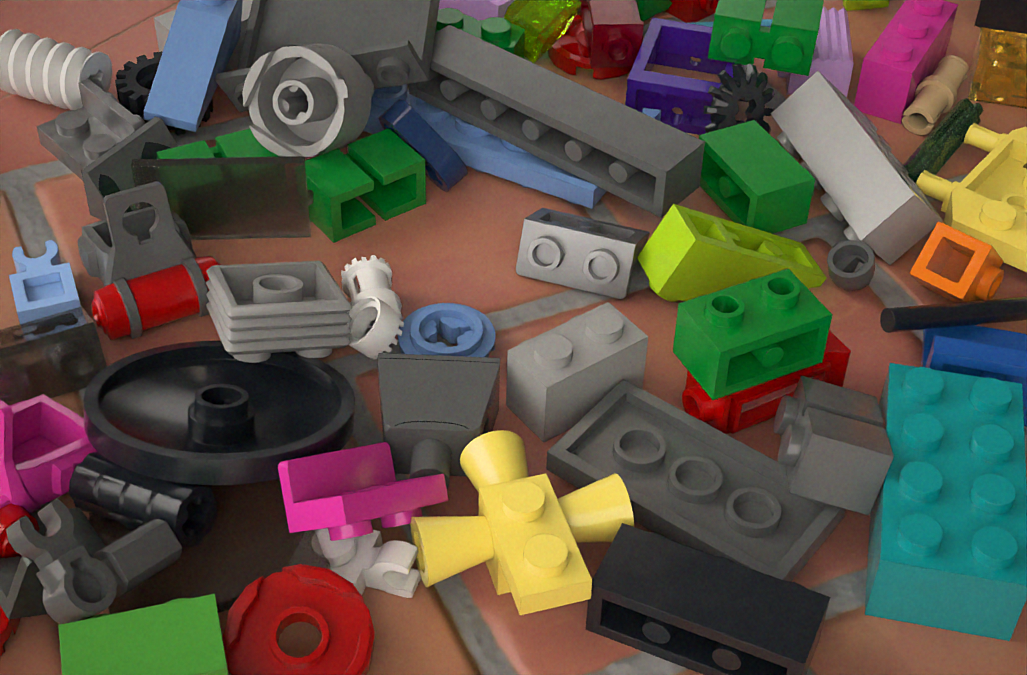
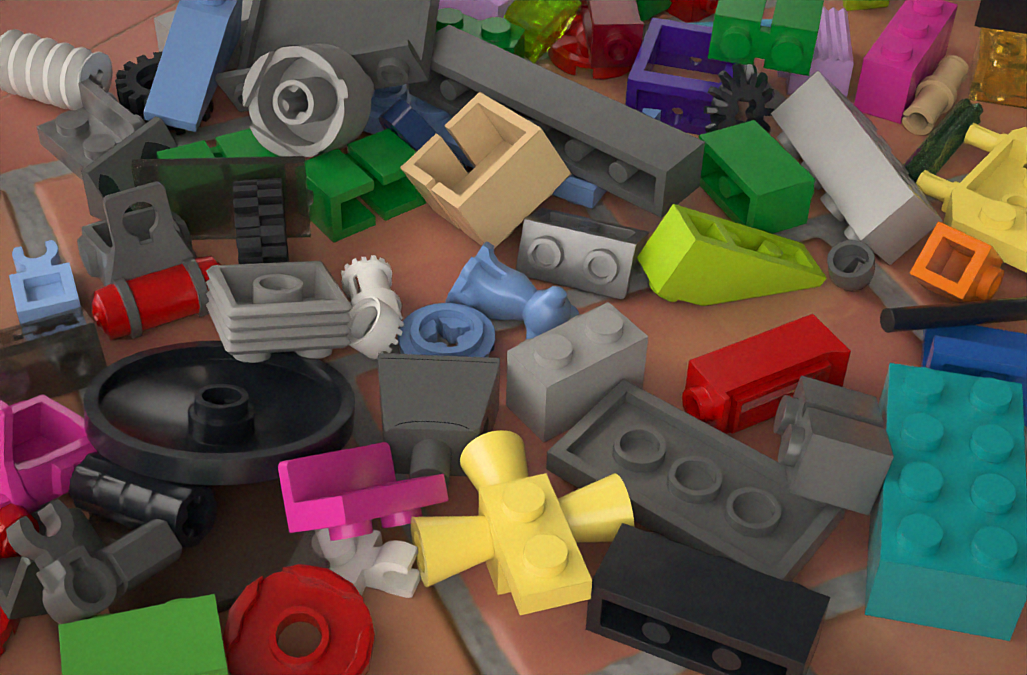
(260, 221): none -> black tyre
(509, 294): none -> medium blue animal
(510, 175): none -> tan piece
(751, 333): green brick -> none

